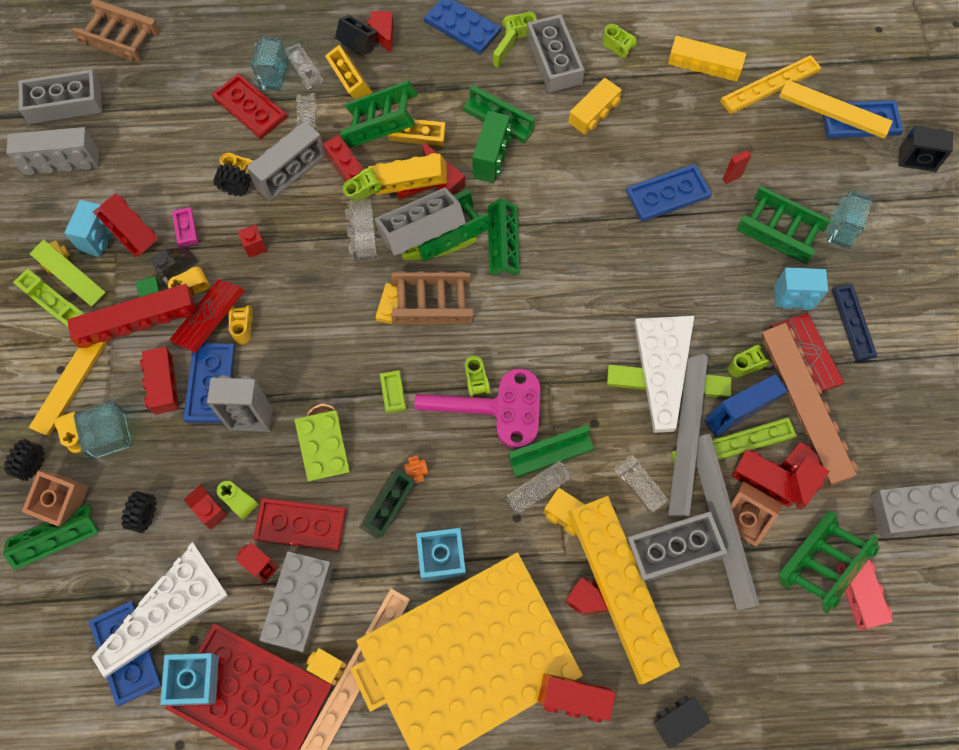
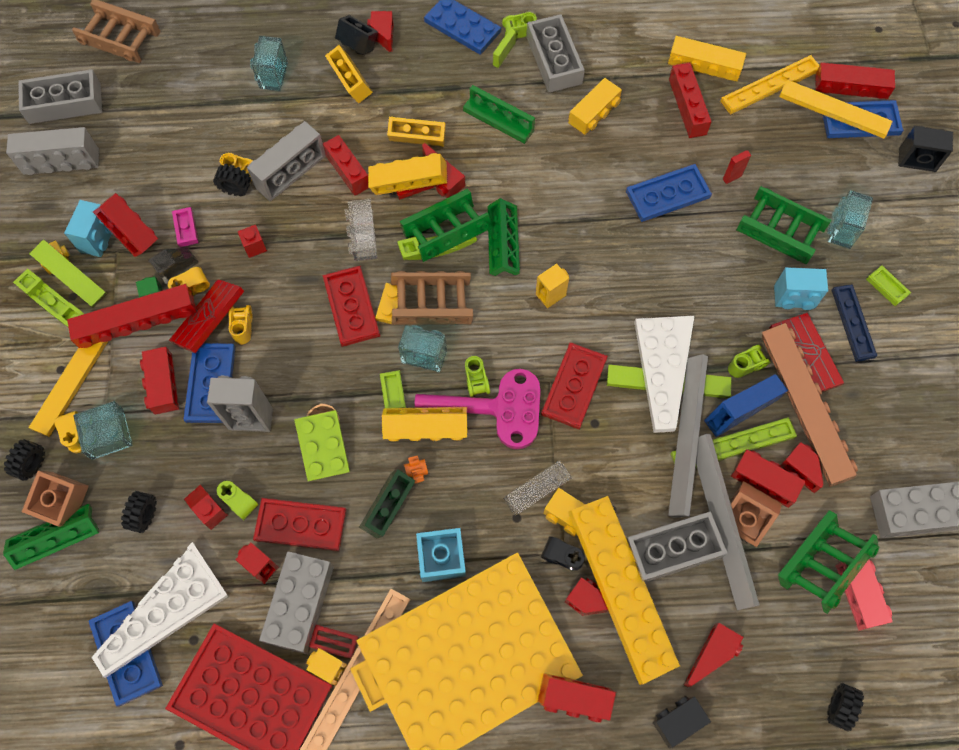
(189, 679): medium azure brick -> none
(249, 106): red tile -> none
(303, 65): clear plate -> none
(306, 112): clear plate -> none
(315, 636): none -> red tile
(351, 306): none -> red tile
(362, 184): lime piece -> none
(384, 125): green fence -> none
(420, 221): light grey brick -> none
(422, 348): none -> clear light blue brick
(424, 423): none -> yellow brick
(491, 147): green brick -> none
(549, 451): green fence -> none
(552, 285): none -> yellow brick
(559, 553): none -> black piece
(574, 385): none -> red tile
(617, 40): lime piece -> none
(641, 484): clear plate -> none
(689, 100): none -> red brick
(718, 649): none -> red slope
(806, 480): red slope -> none
(845, 707): none -> black tyre
(855, 80): none -> red brick
(888, 285): none -> lime tile

